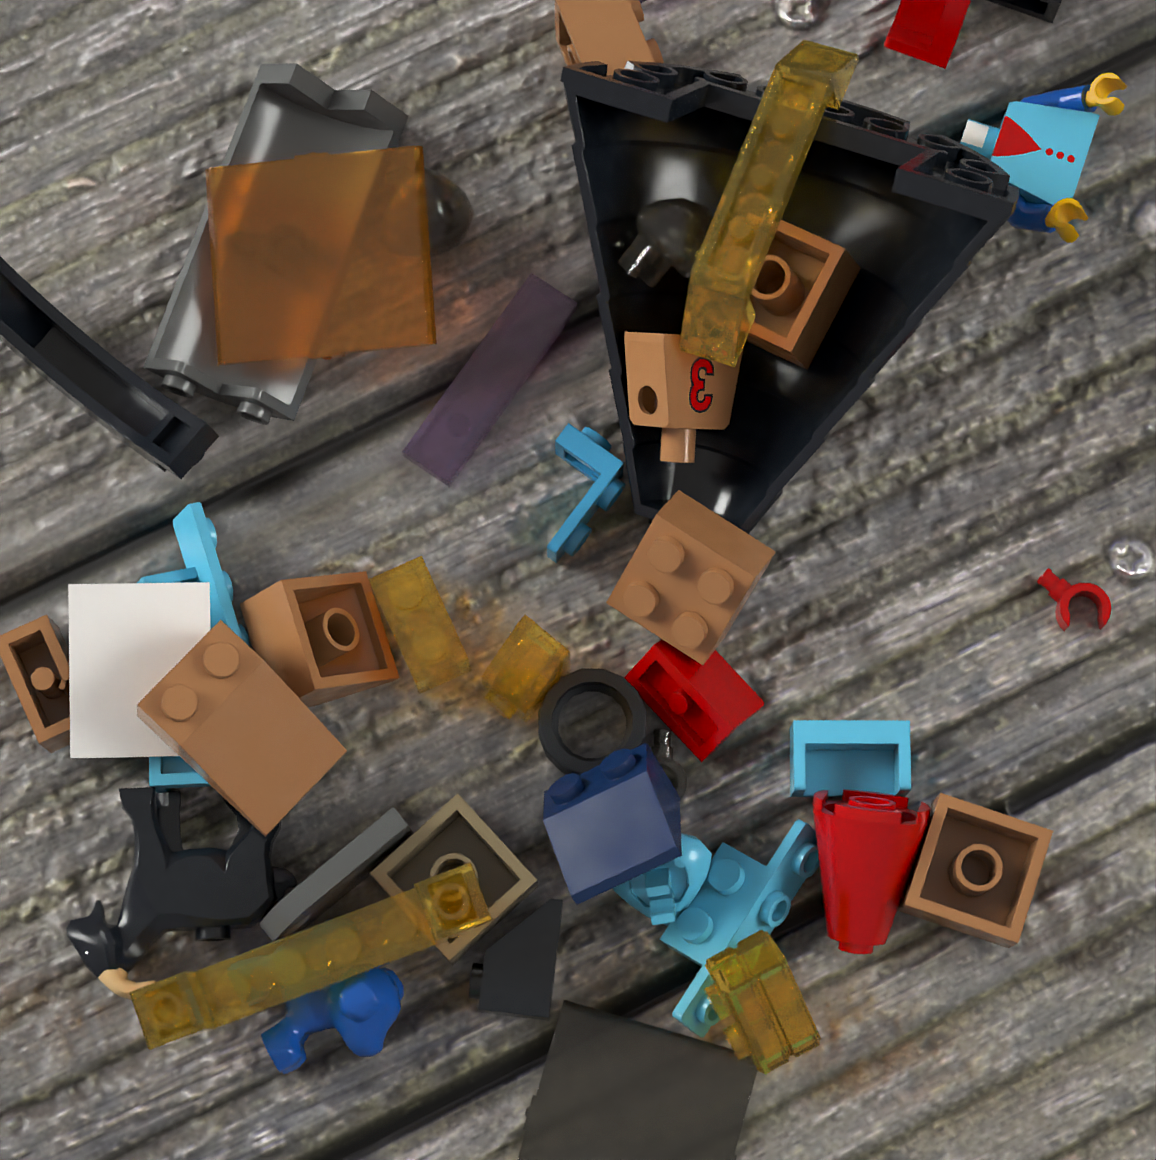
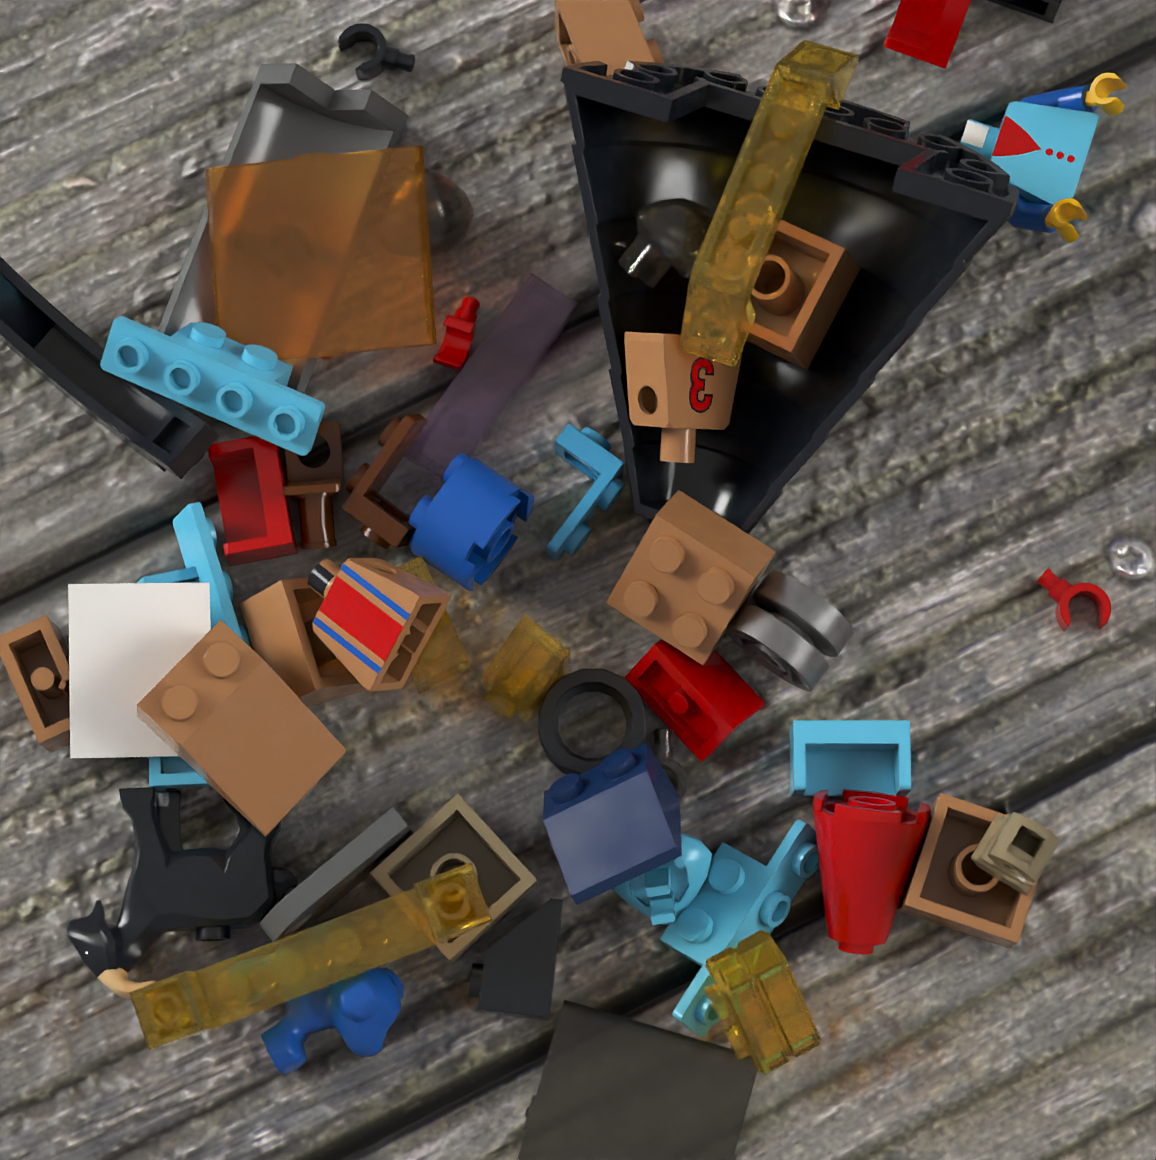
(216, 378): none -> medium azure bracket
(252, 500): none -> red panel
(315, 489): none -> reddish brown bracket
(375, 618): none -> medium nougat torso
(380, 518): none -> reddish brown bracket
(386, 56): none -> black piece
(458, 335): none -> red piece
(469, 521): none -> blue brick
(791, 630): none -> flat silver wheel
(1015, 850): none -> dark tan leg

